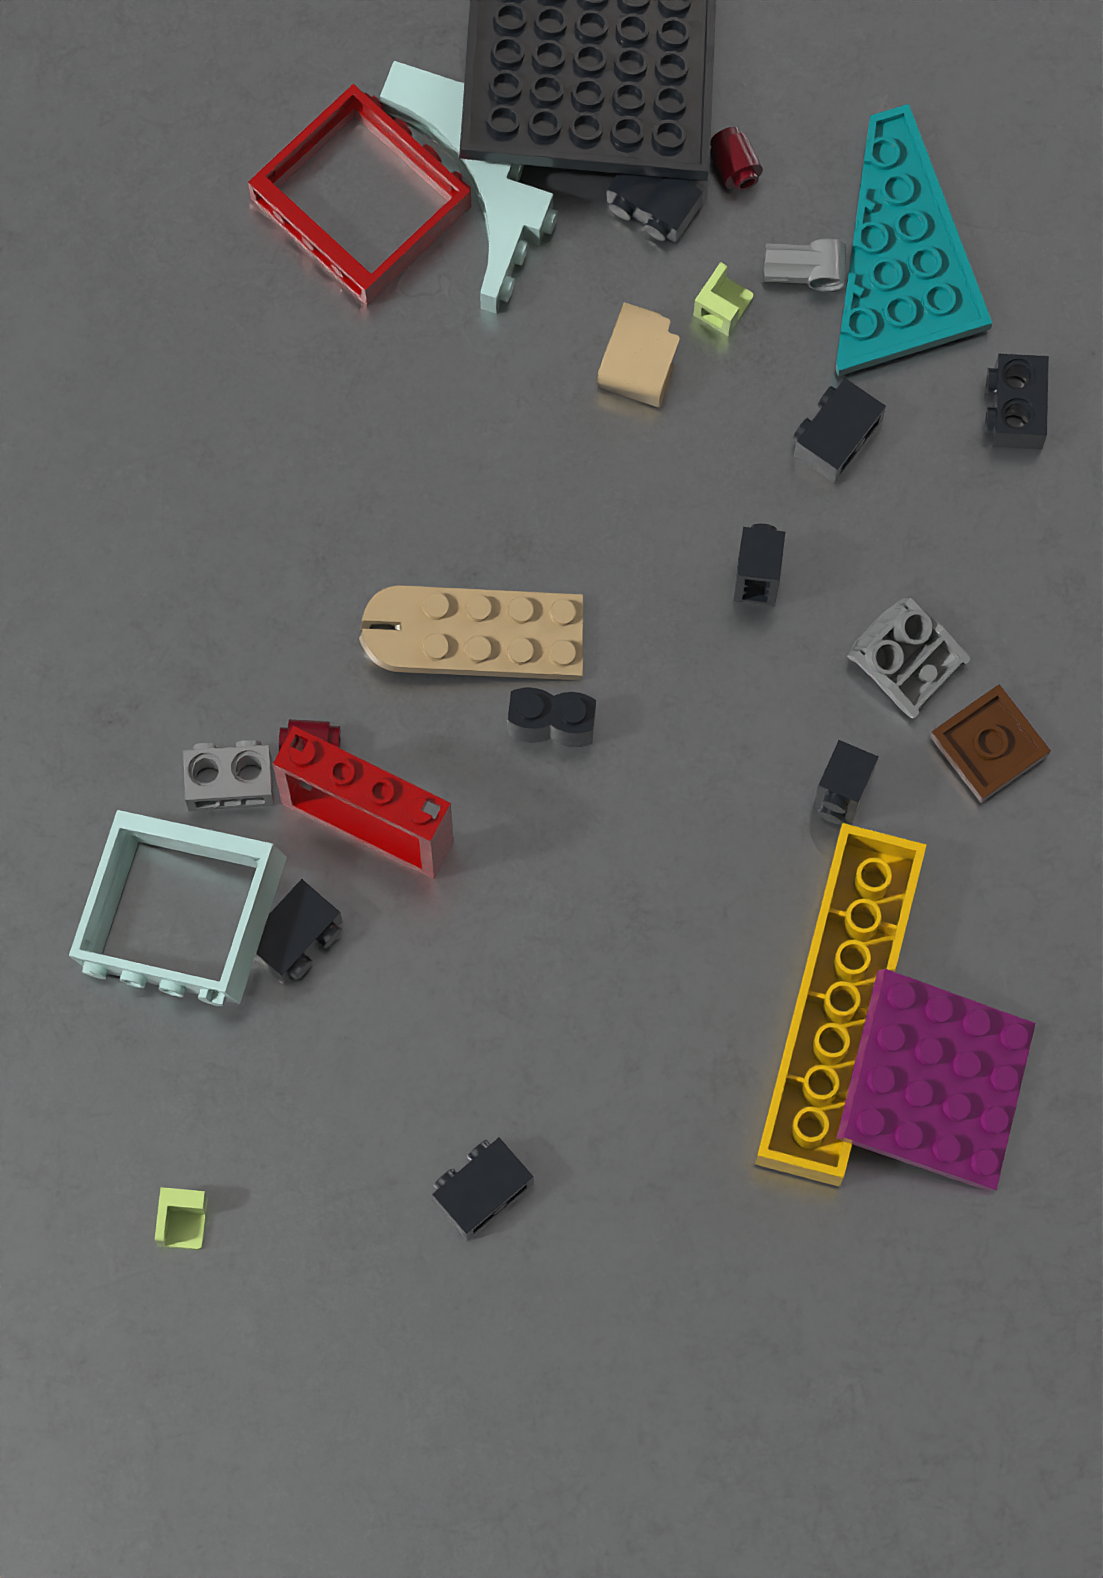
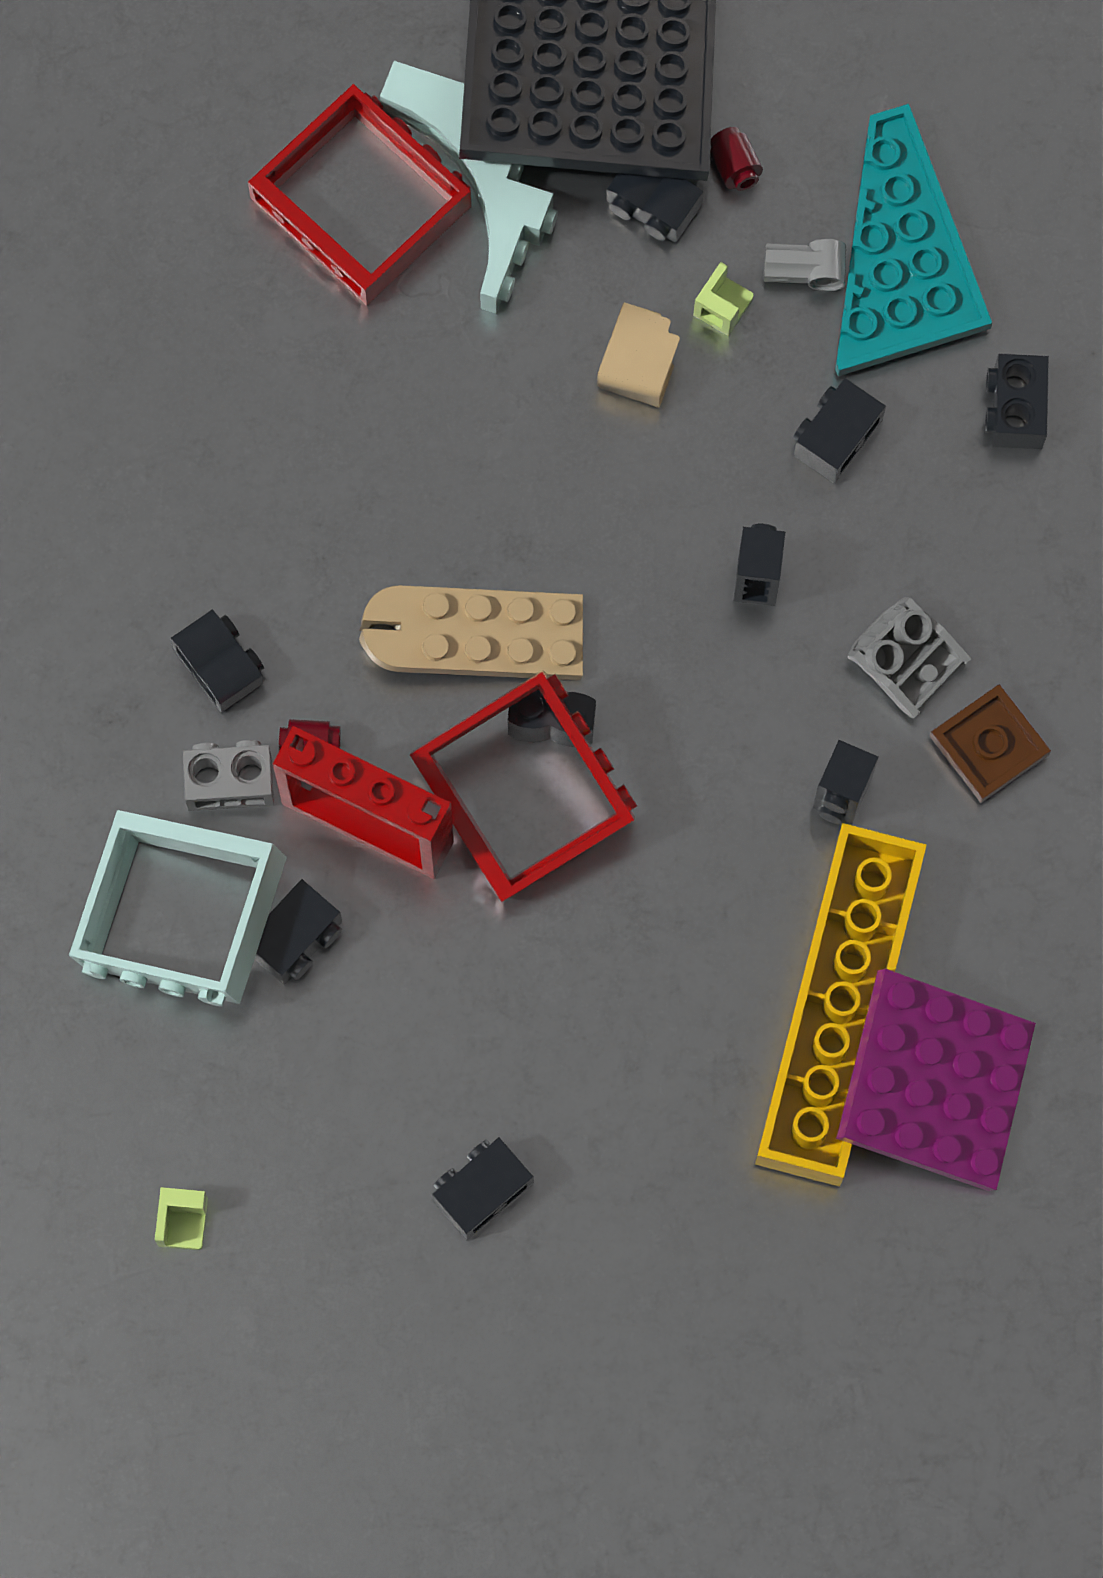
(218, 660): none -> black brick
(466, 825): none -> red window

